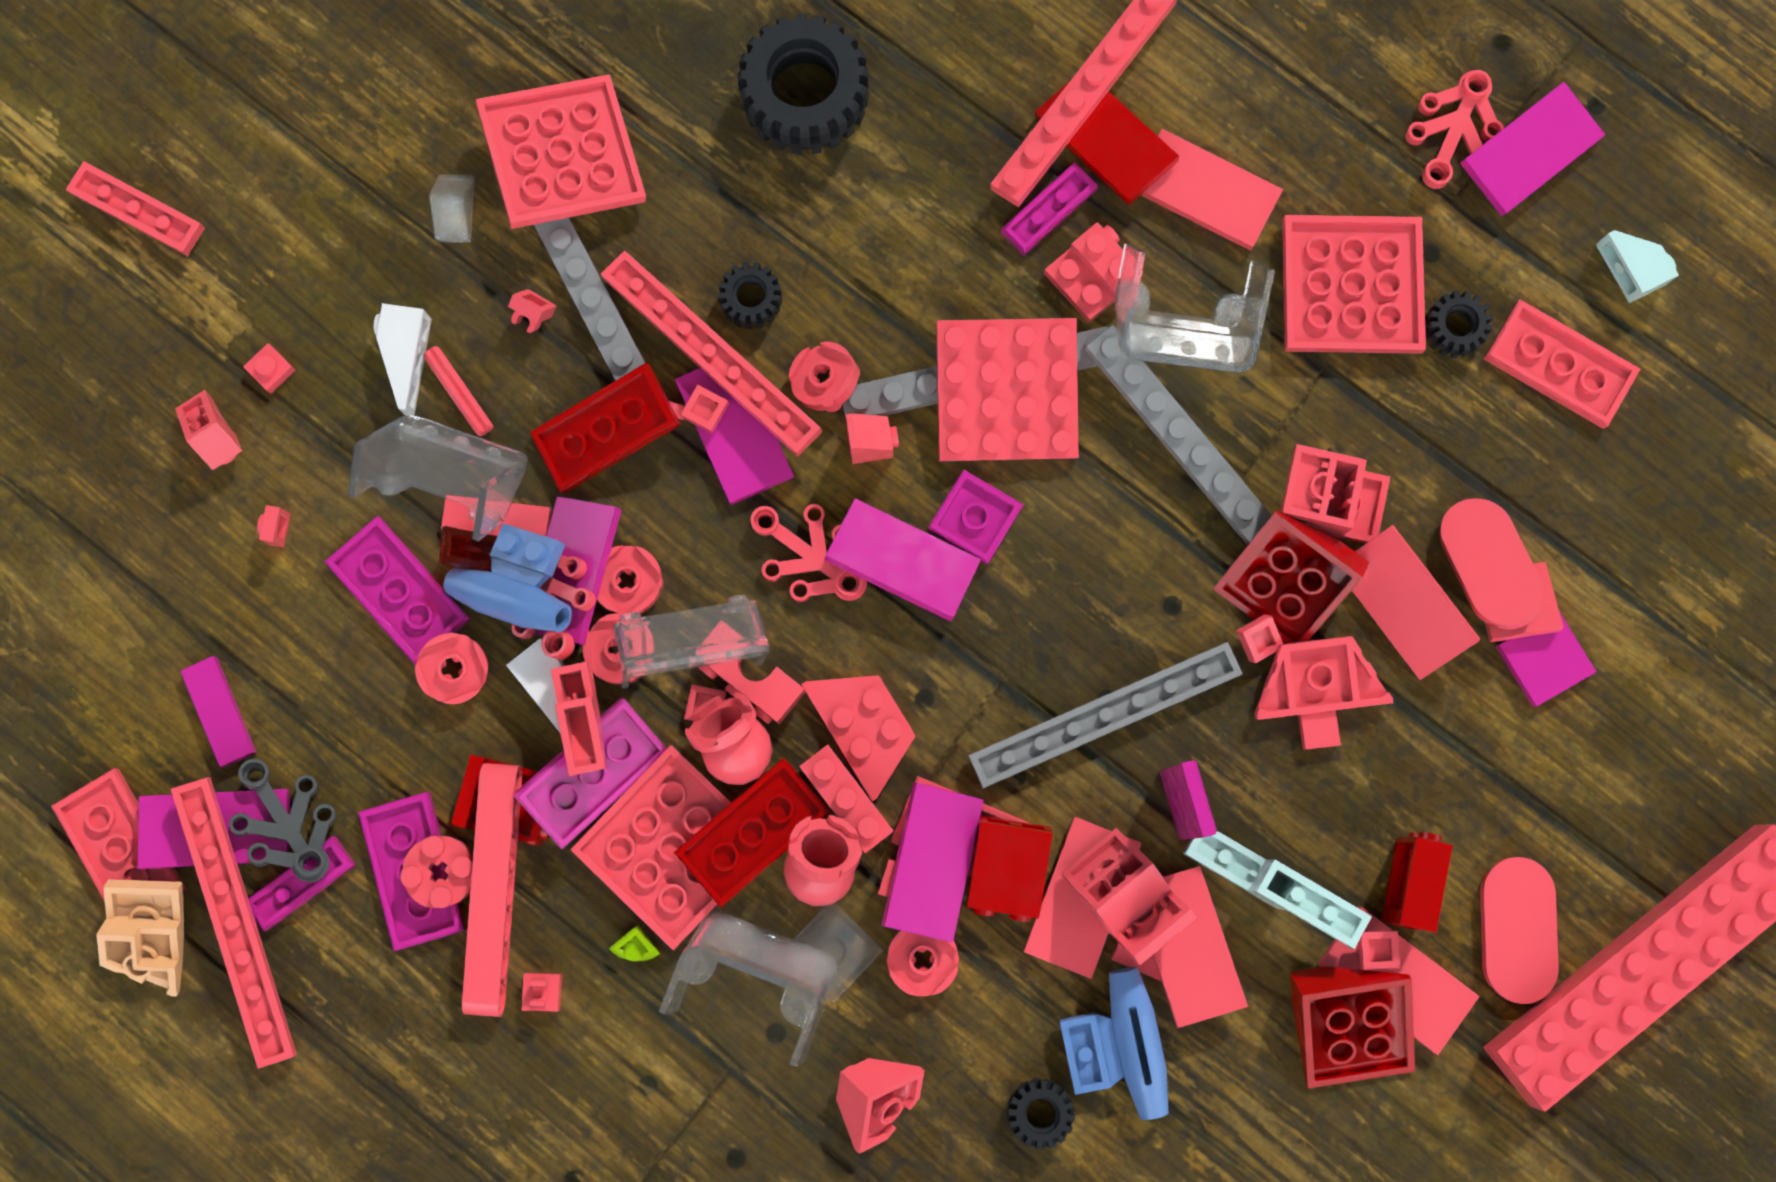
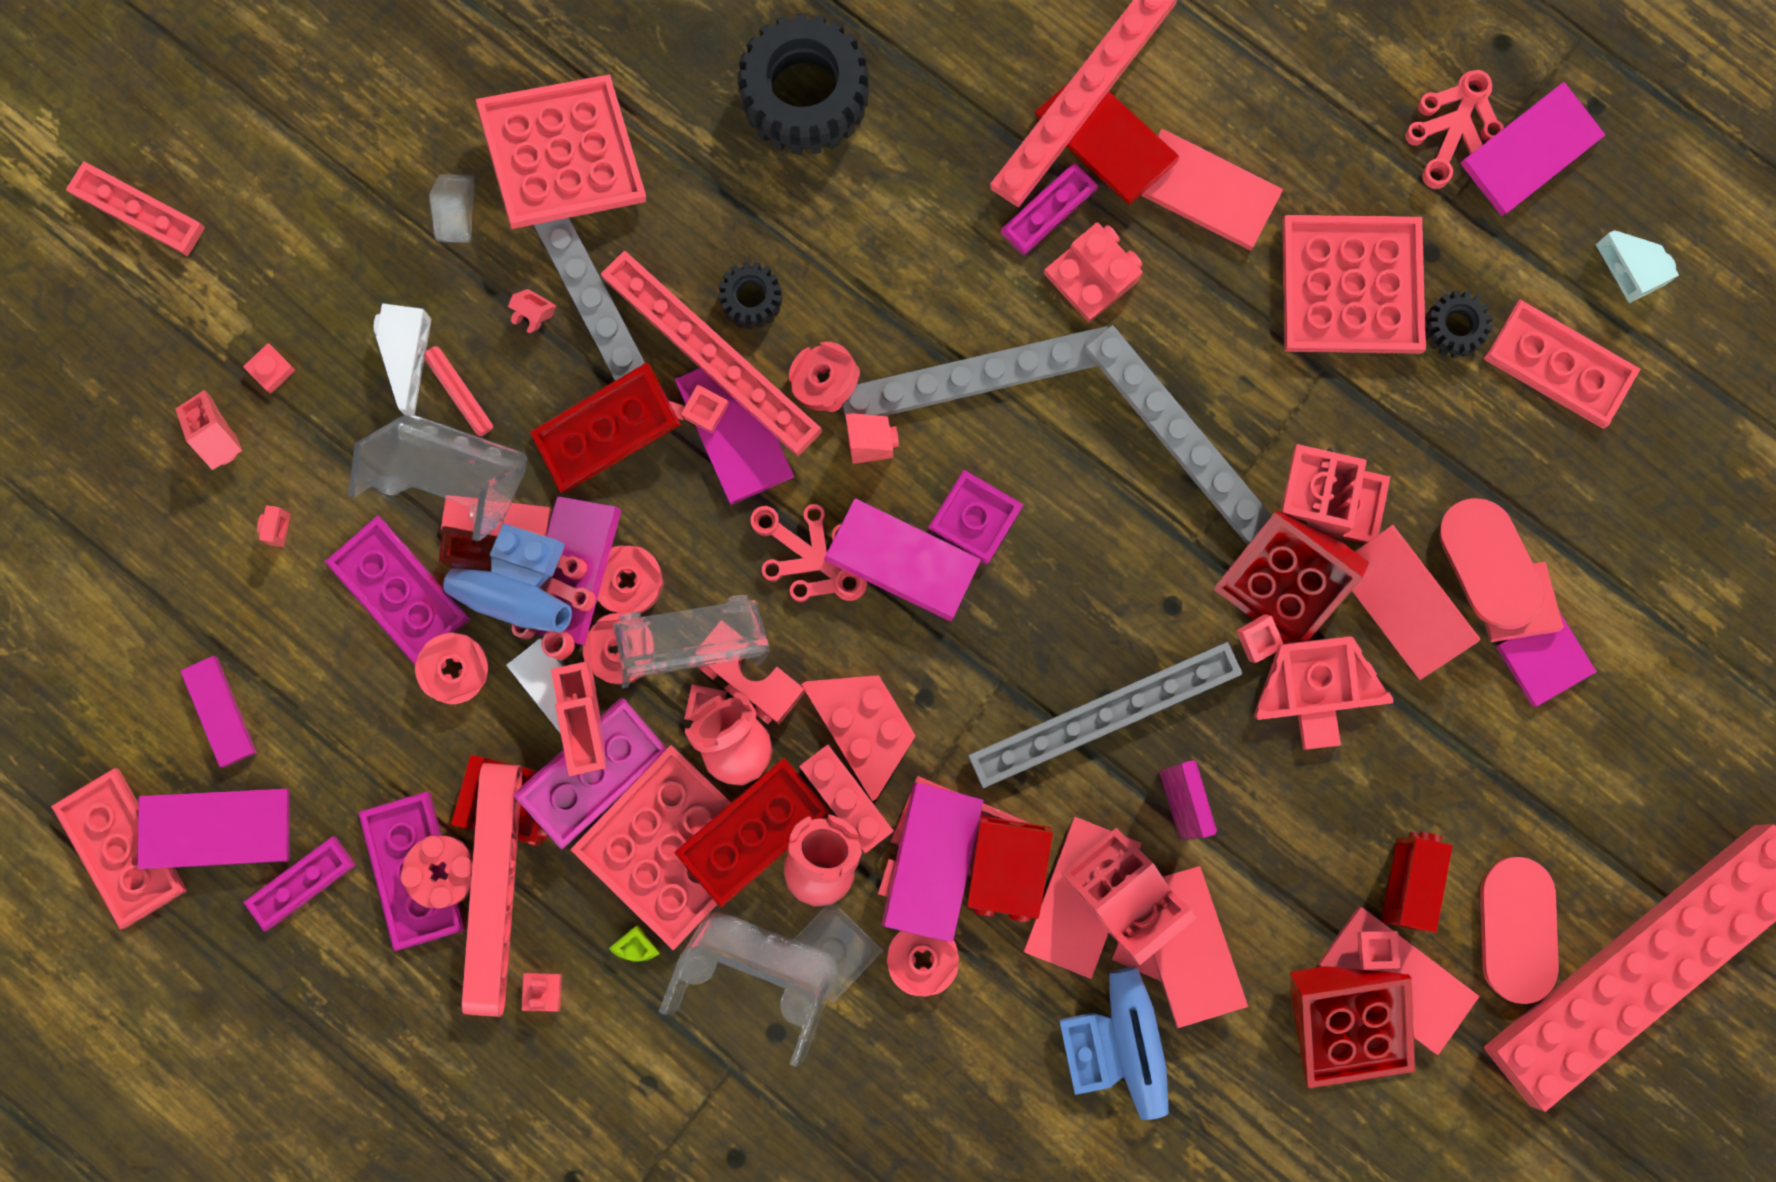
(144, 931): light nougat slope -> none
(233, 922): coral plate -> none
(286, 826): dark grey plant -> none
(874, 1096): coral slope -> none
(1007, 389): coral plate -> none
(1059, 1126): black tyre -> none
(1221, 343): clear windscreen -> none
(1280, 887): light aqua bracket -> none

